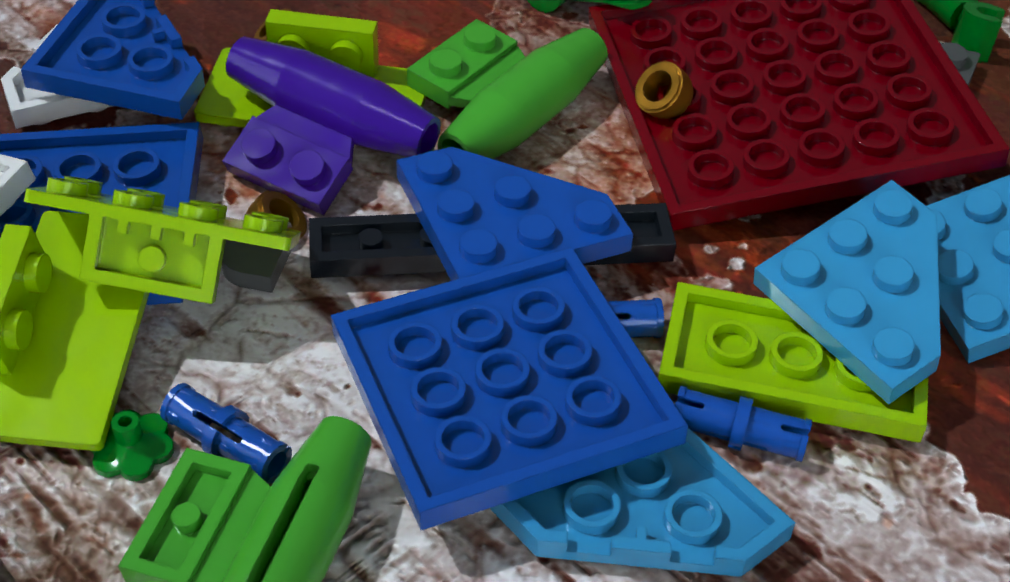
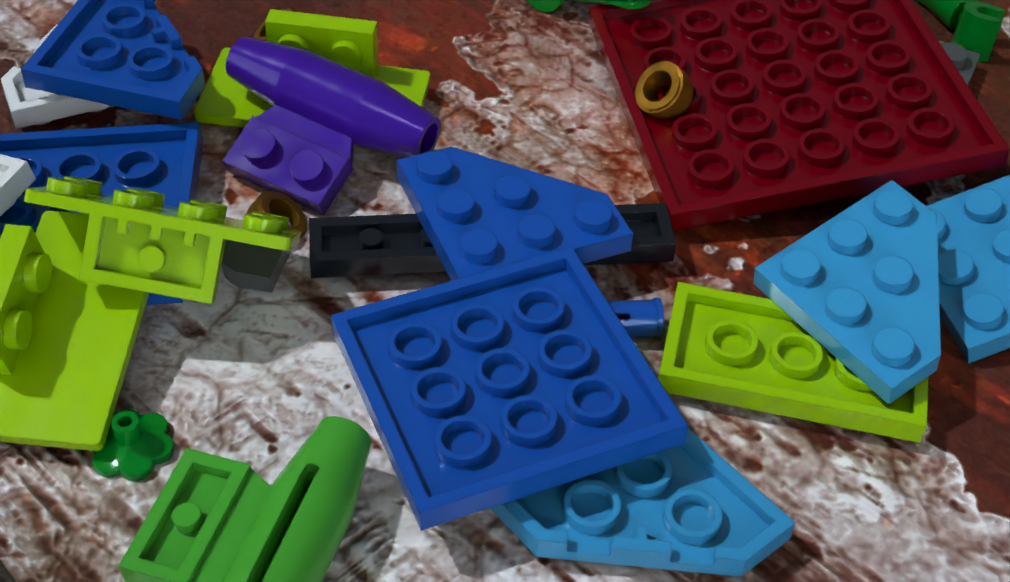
(196, 413): blue pin -> none
(500, 88): bright green plate -> none
(744, 423): blue pin -> none

